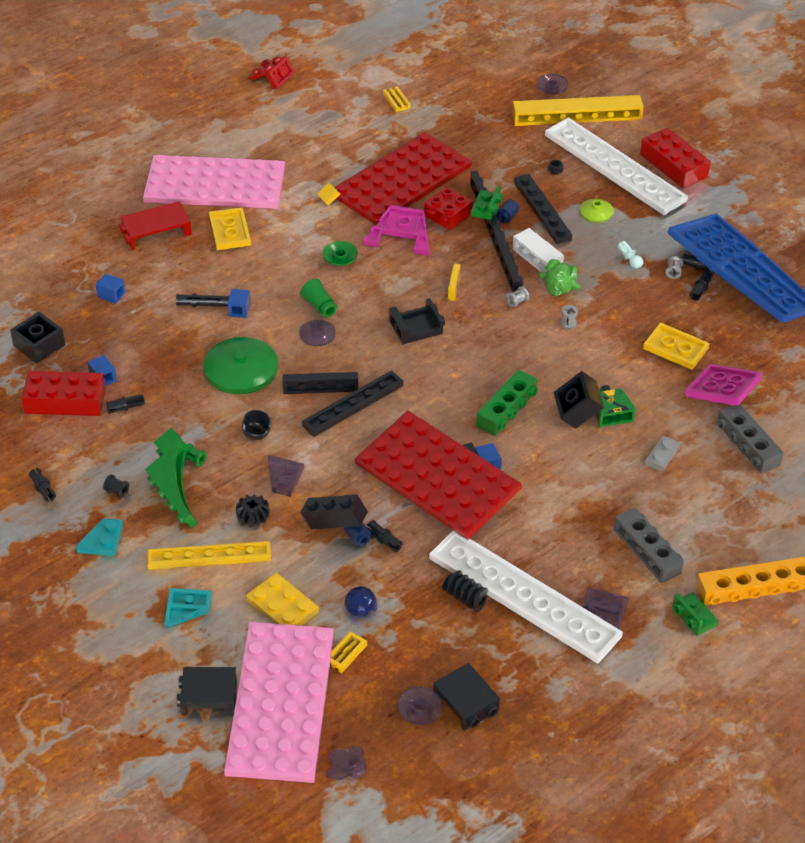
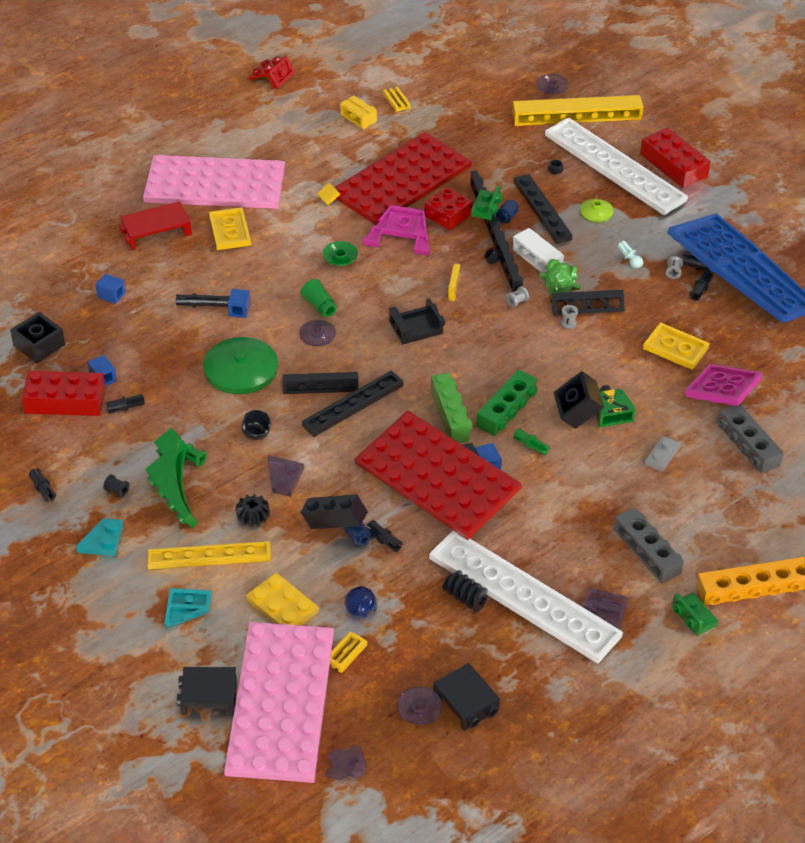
(358, 112): none -> yellow brick
(450, 407): none -> bright green brick
(492, 255): none -> black plate
(531, 441): none -> green axle
(589, 295): none -> black fence

